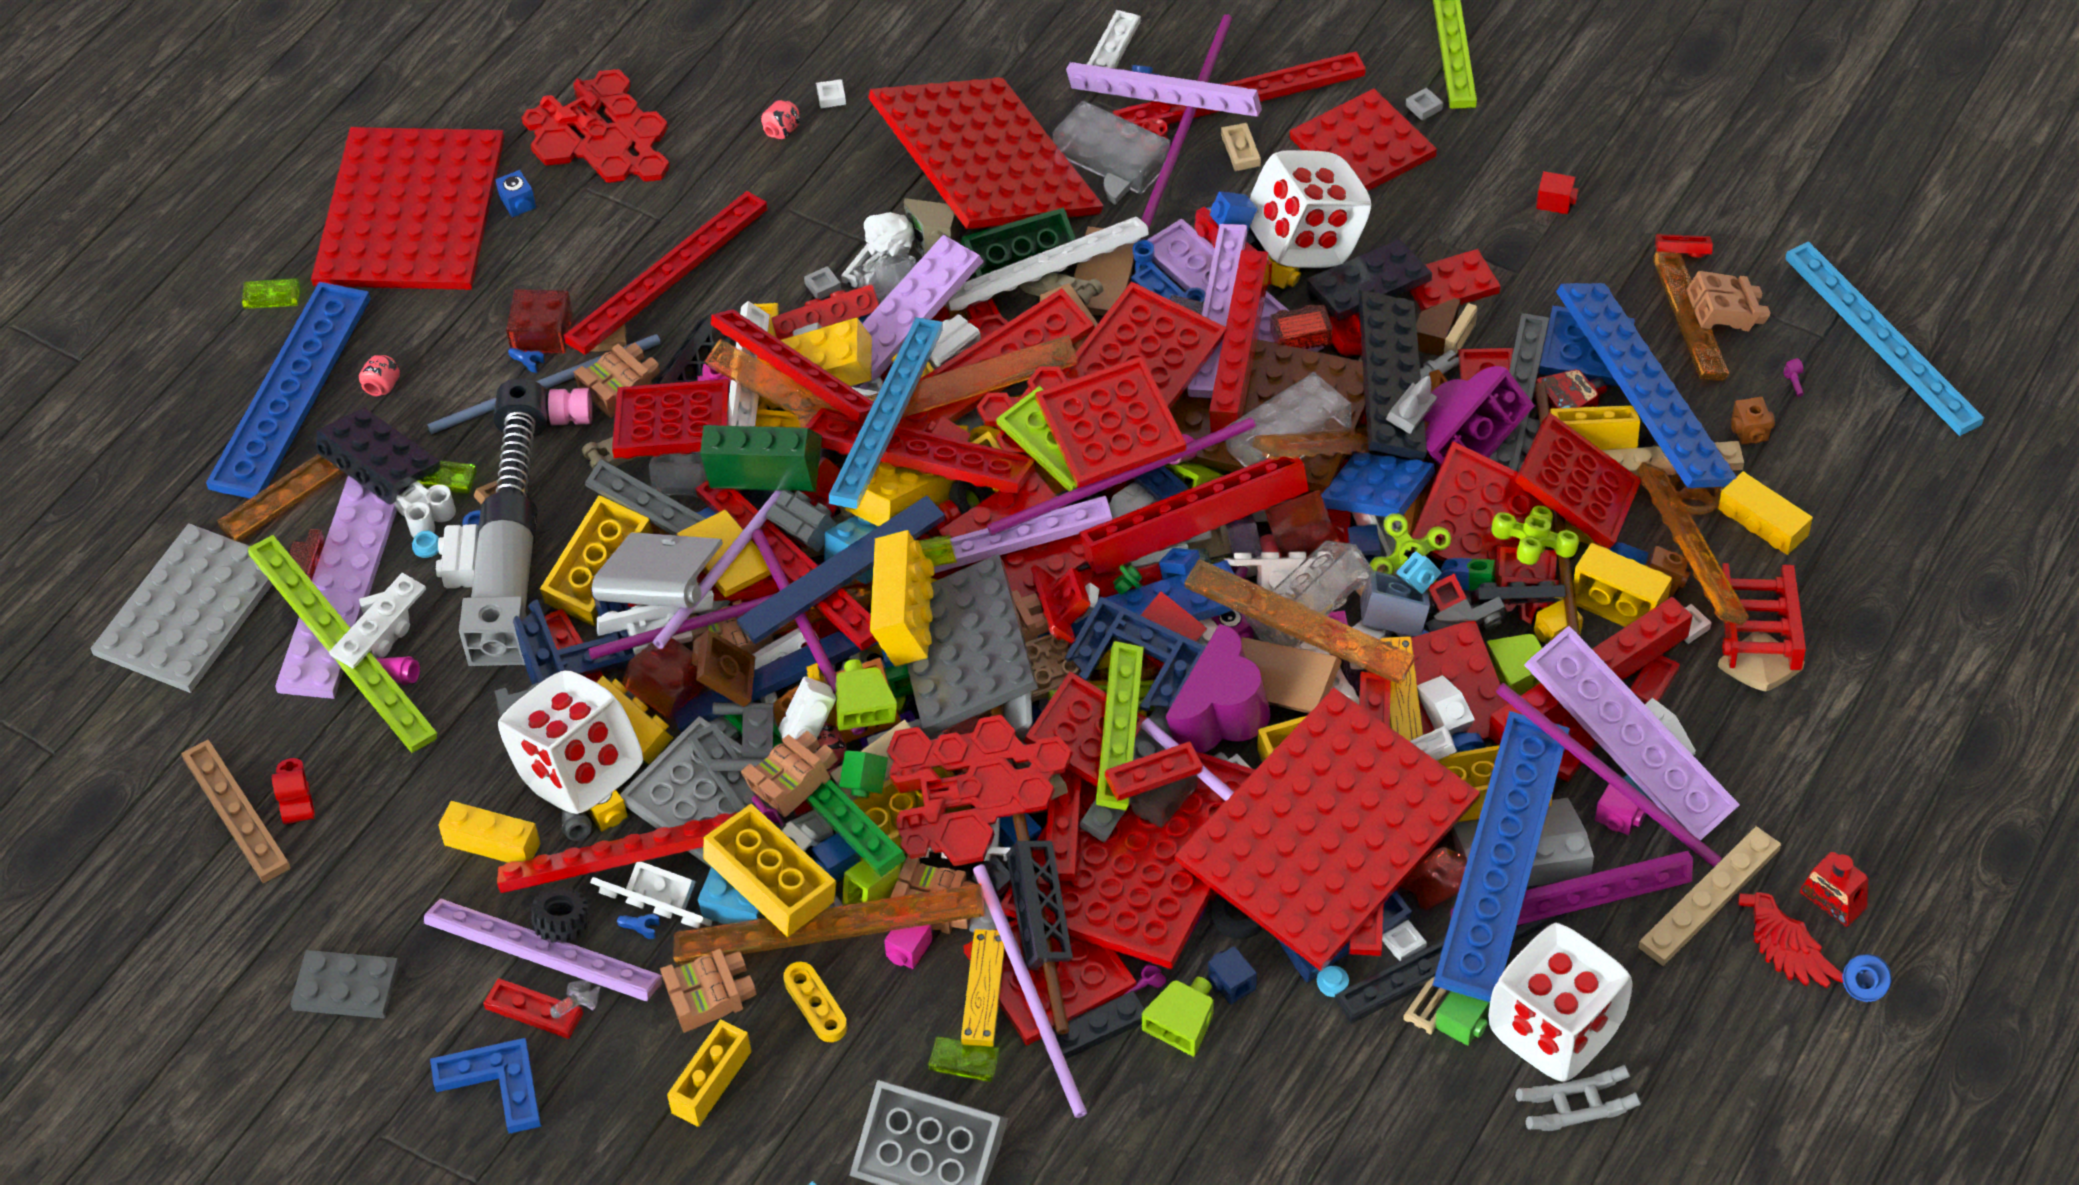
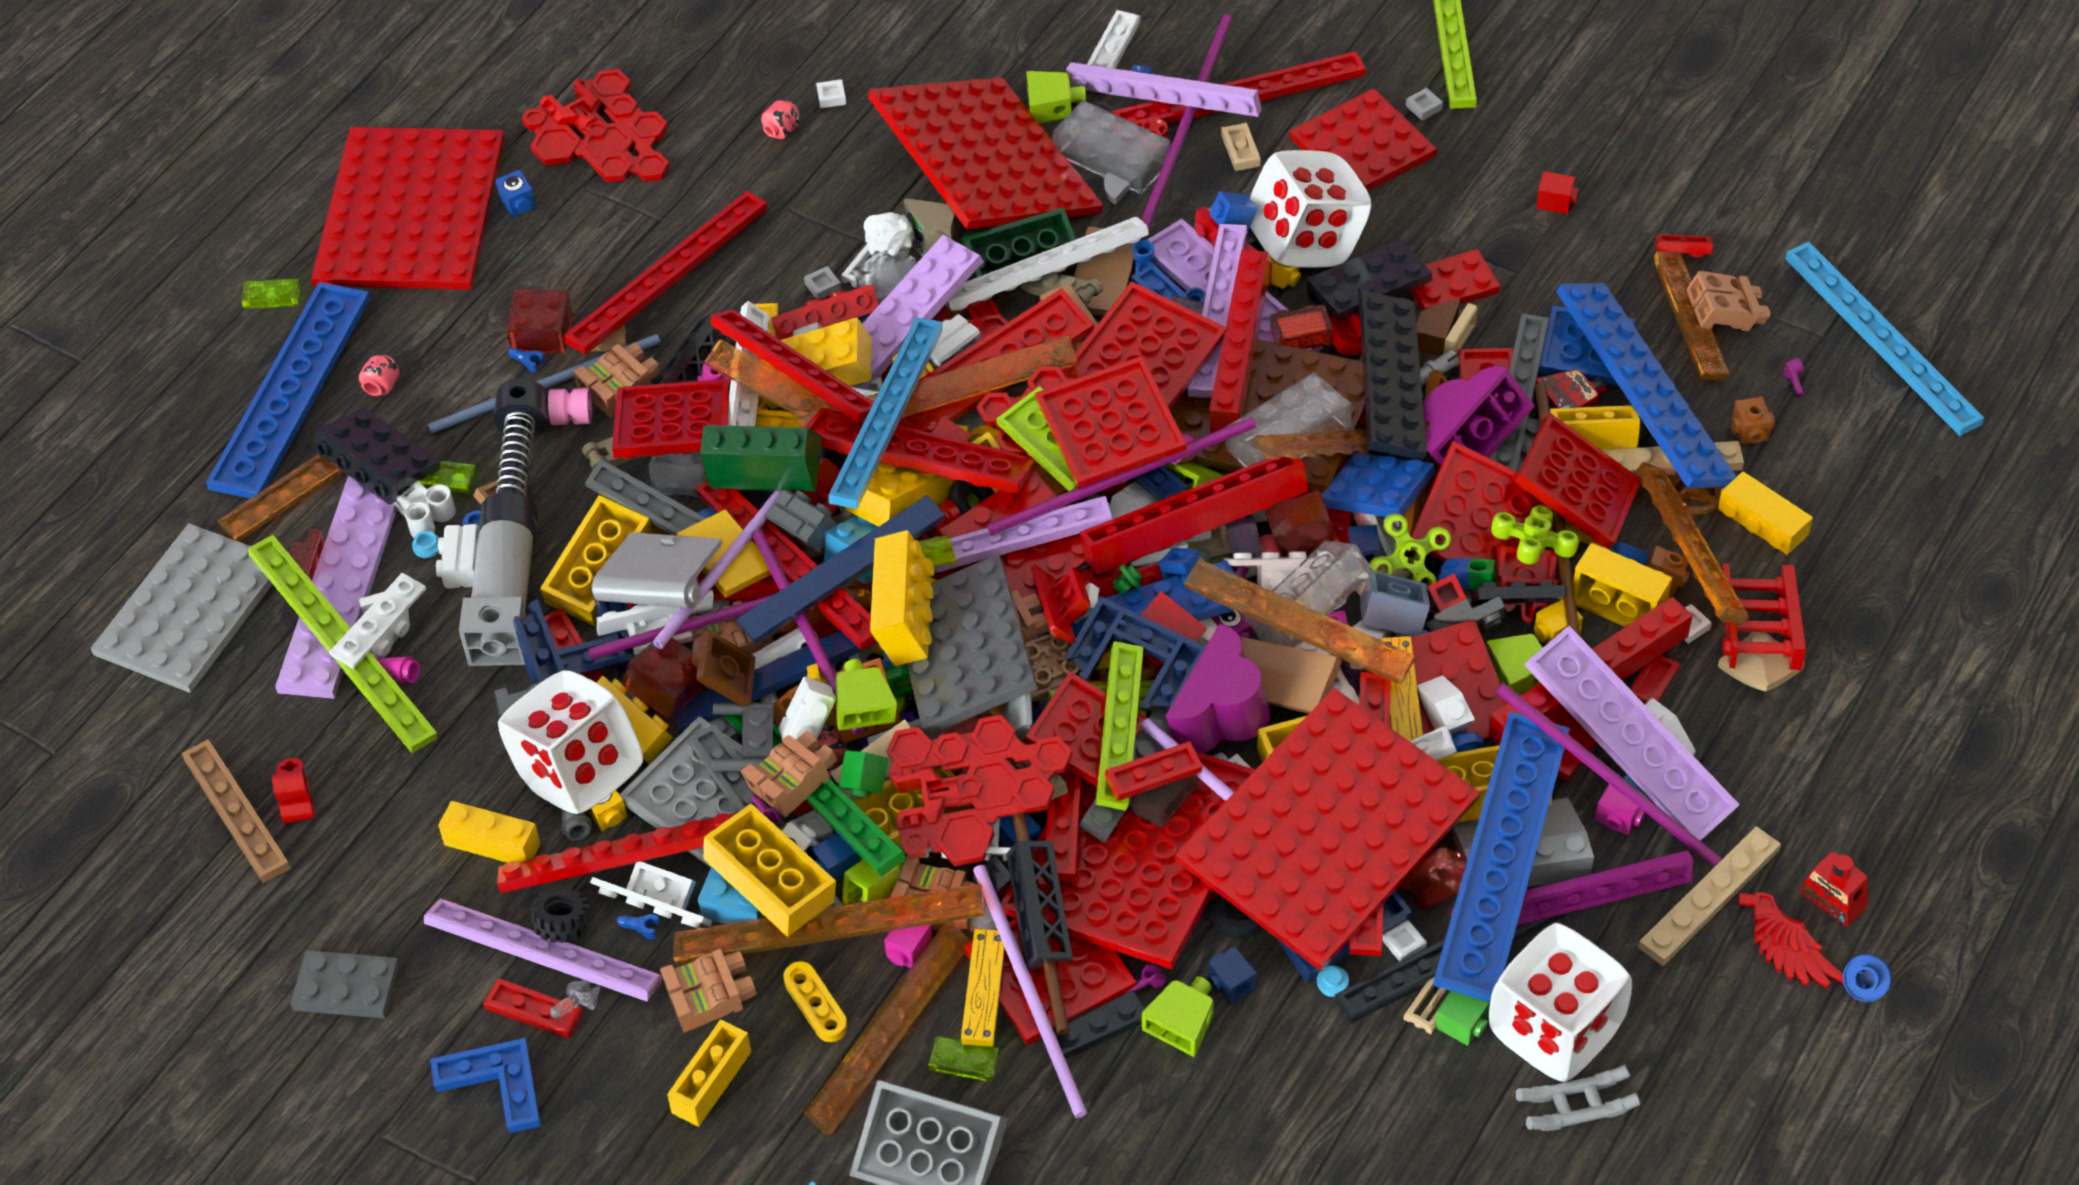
(887, 1028): none -> clear orange plate
(1051, 95): none -> lime torso
(1412, 405): light grey tile -> none
(1418, 572): medium azure bracket -> none

